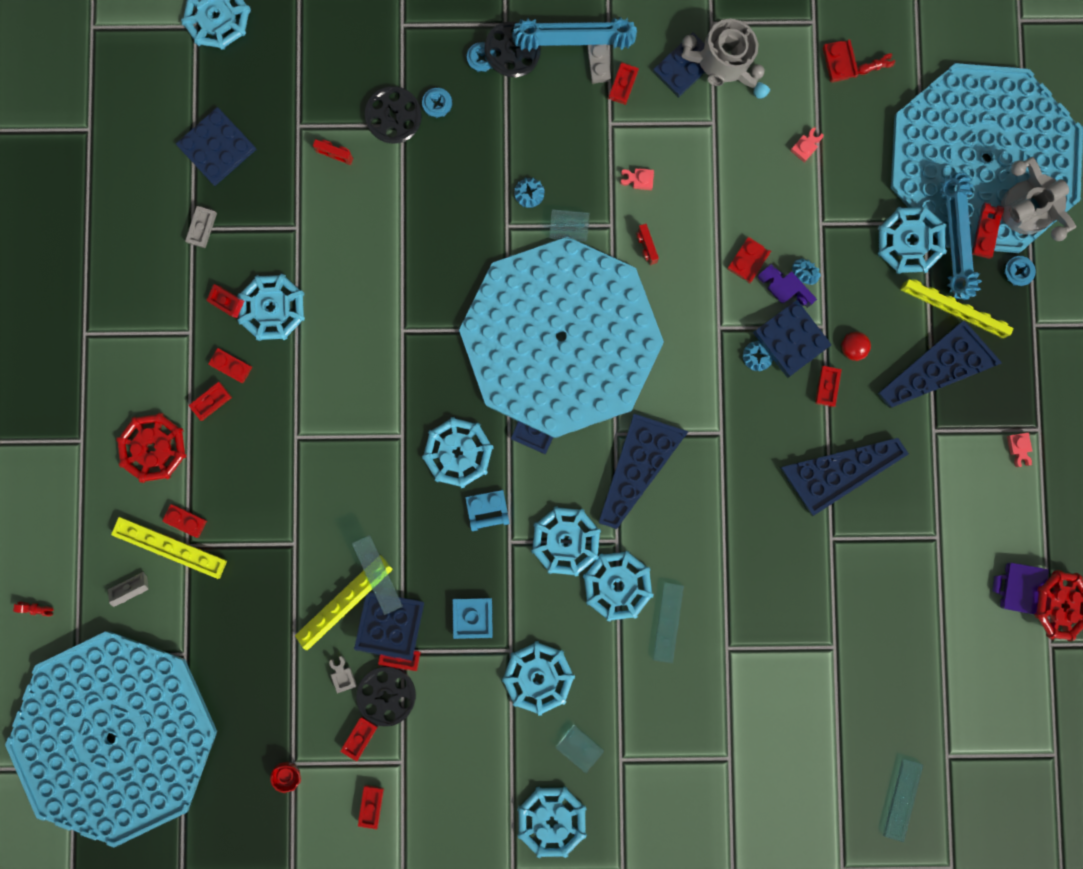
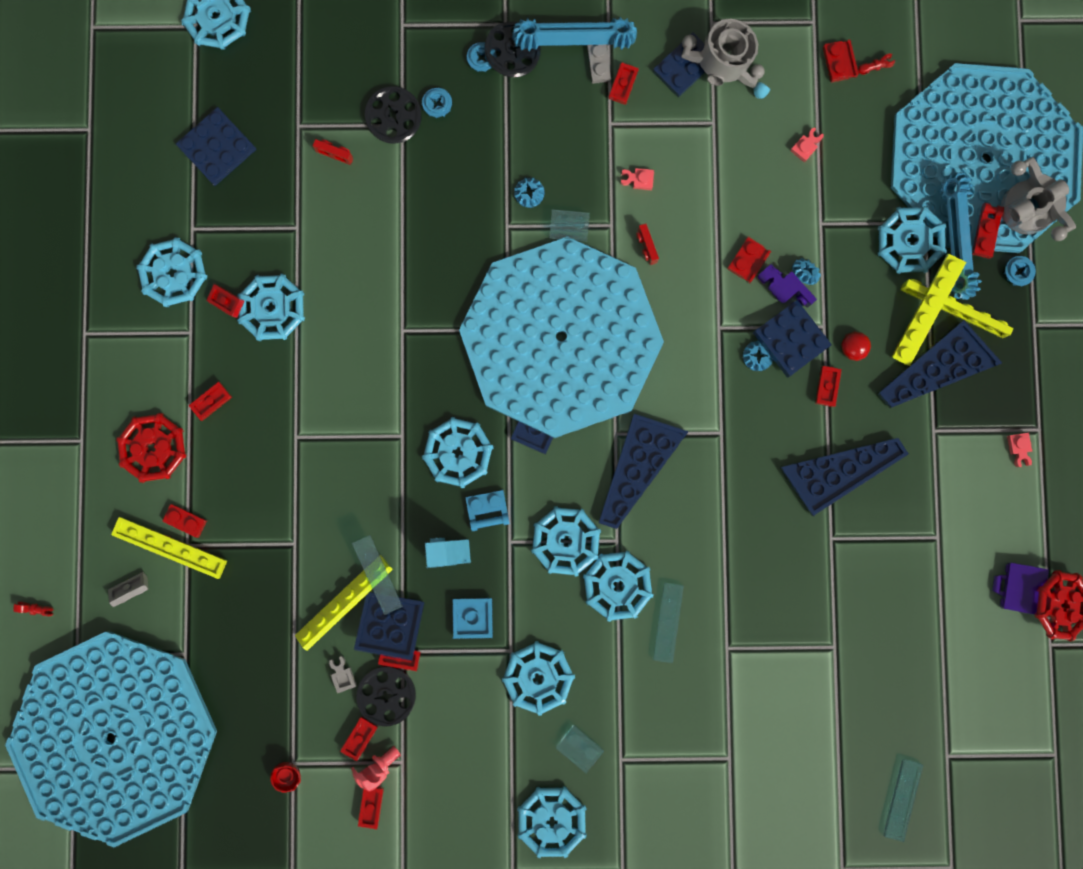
(163, 265): none -> medium azure plate
(201, 227): light grey plate -> none
(230, 365): red plate -> none
(375, 774): none -> coral piece
(447, 552): none -> medium azure wedge
(928, 309): none -> neon yellow plate

